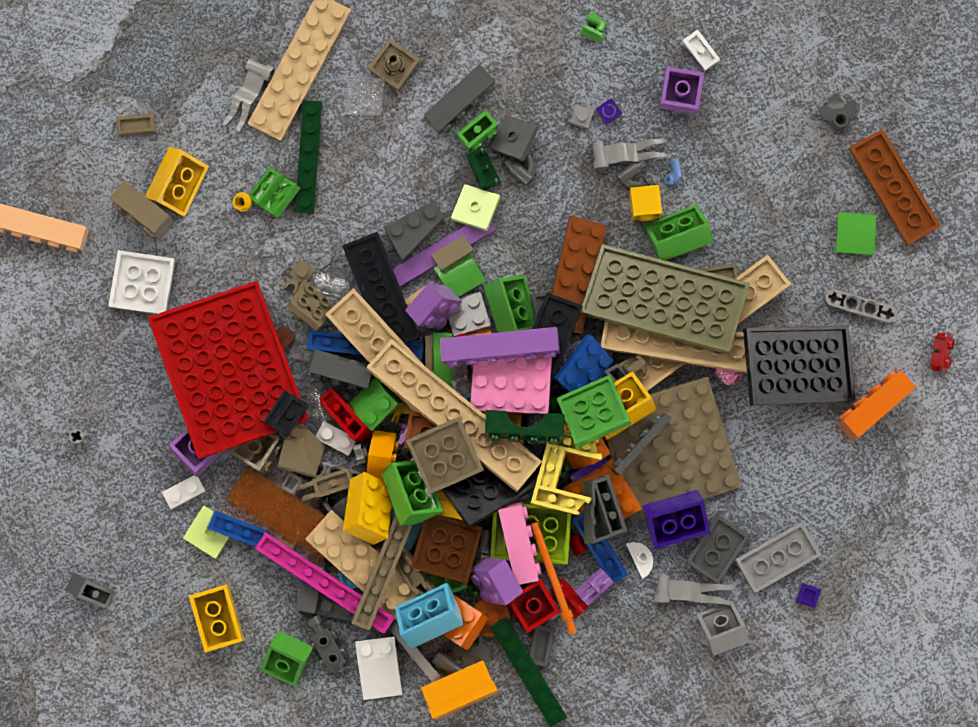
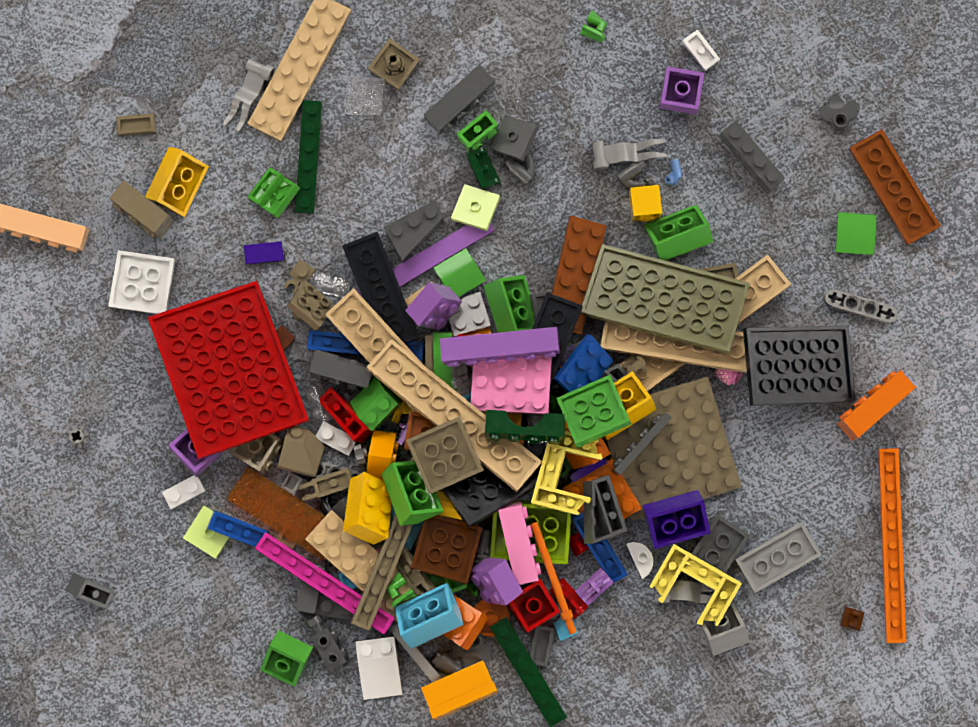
(216, 618): yellow brick -> none
(237, 201): yellow plate -> none
(263, 253): none -> dark purple tile
(286, 413): black plate -> none
(392, 589): none -> bright green piece
(452, 253): dark tan tile -> none
(561, 629): none -> medium azure plate
(582, 116): light grey plate -> none
(608, 111): dark purple tile -> none
(724, 585): none -> light yellow wedge
(751, 157): none -> dark grey brick
(808, 595): dark purple tile -> none
(852, 618): none -> reddish brown tile
(892, 545): none -> orange plate
(944, 345): red hinge -> none

